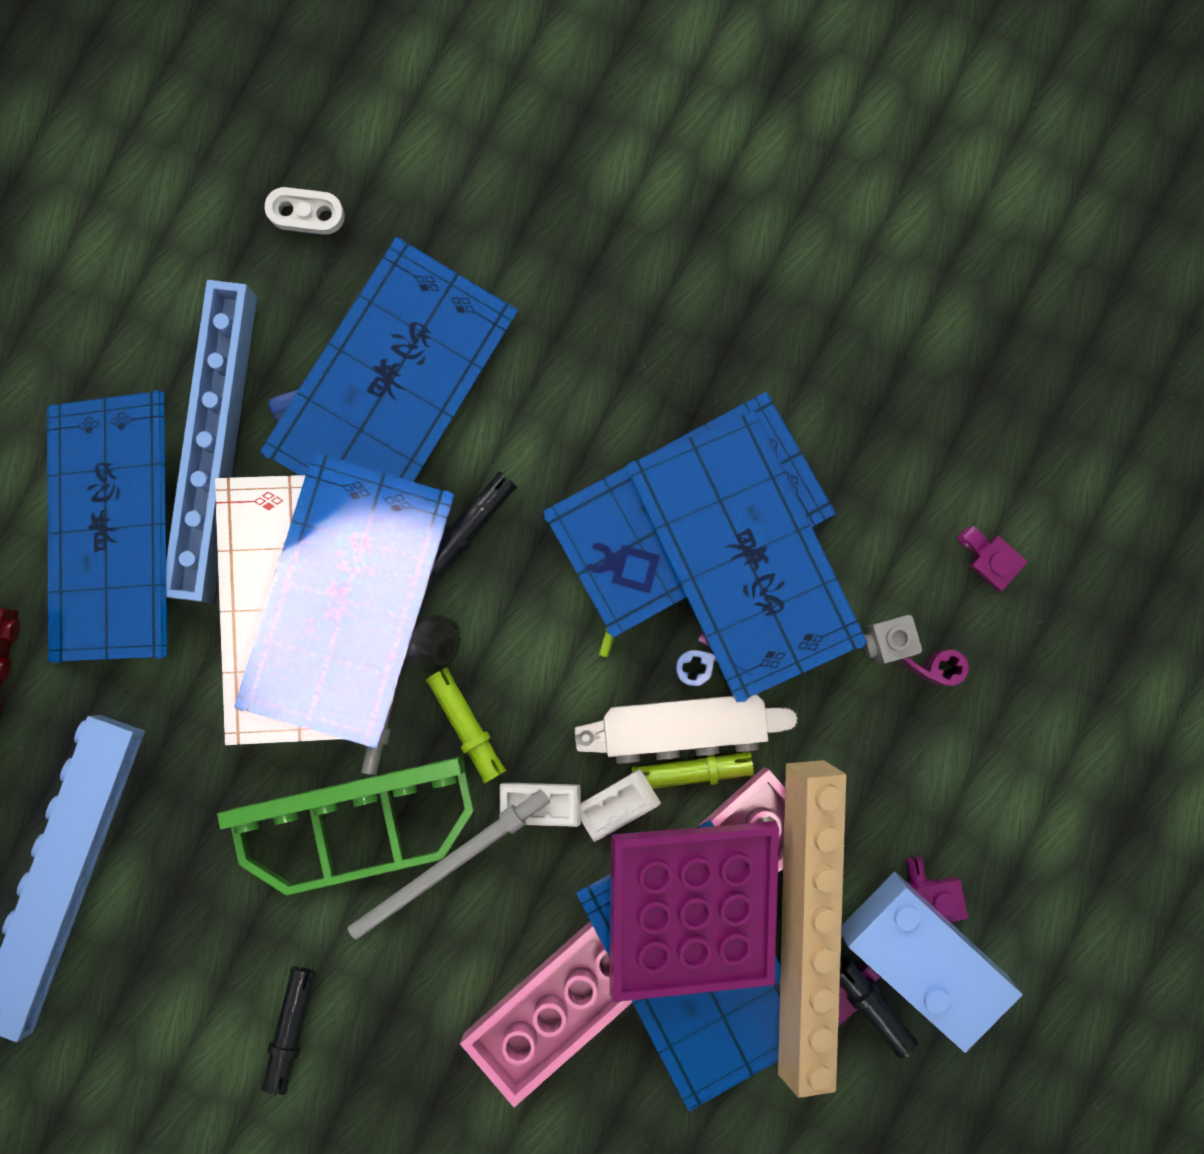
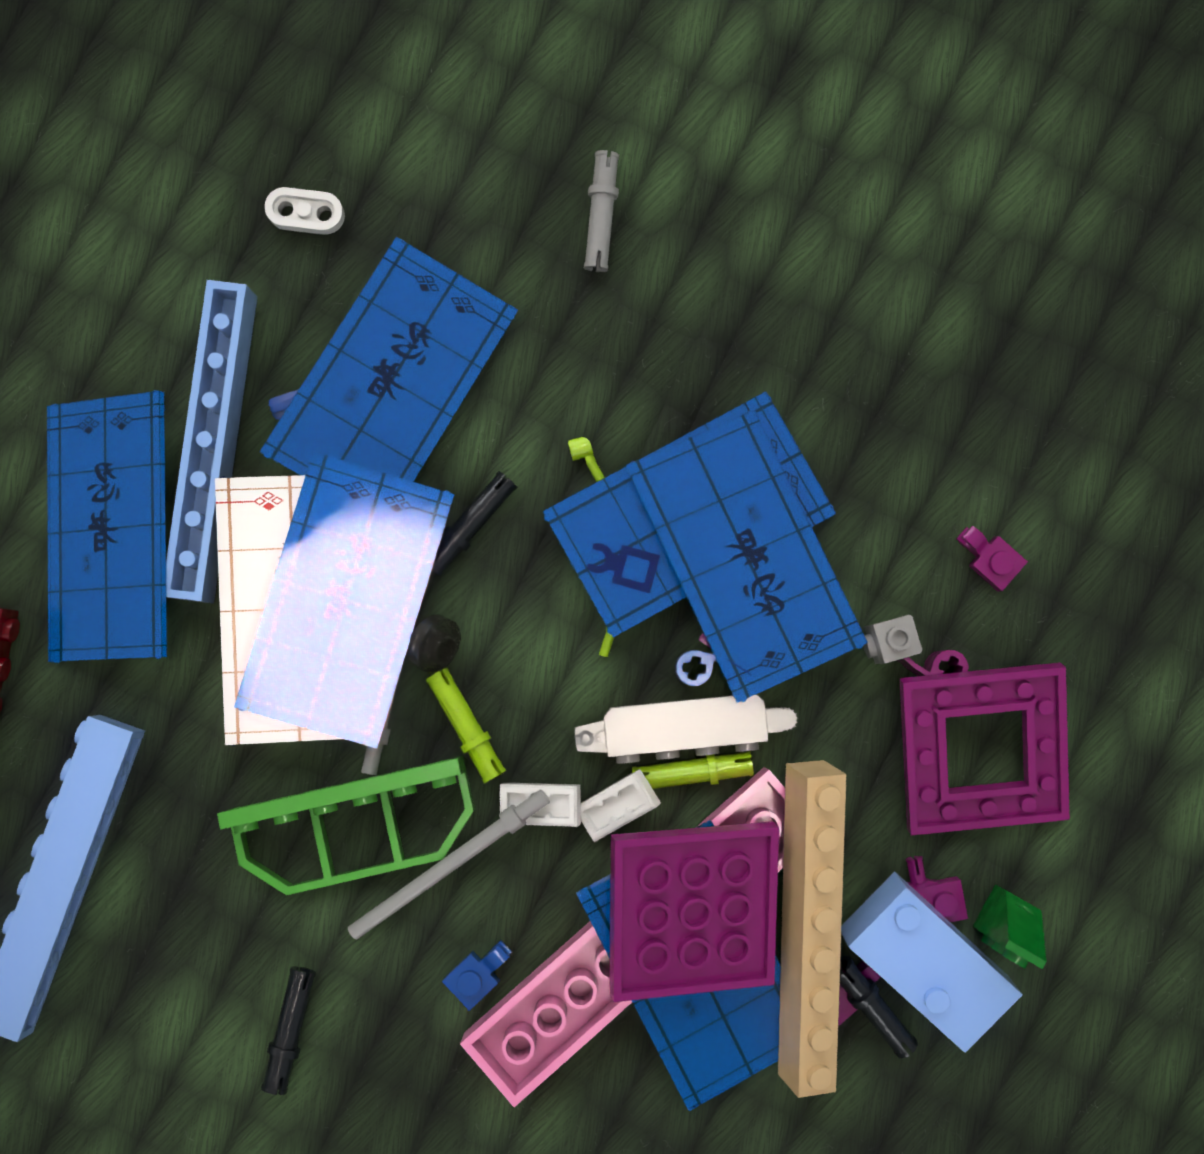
(475, 976): none -> blue plate
(582, 448): none -> lime hand
(601, 211): none -> light grey pin
(932, 698): none -> magenta plate
(1012, 928): none -> green slope

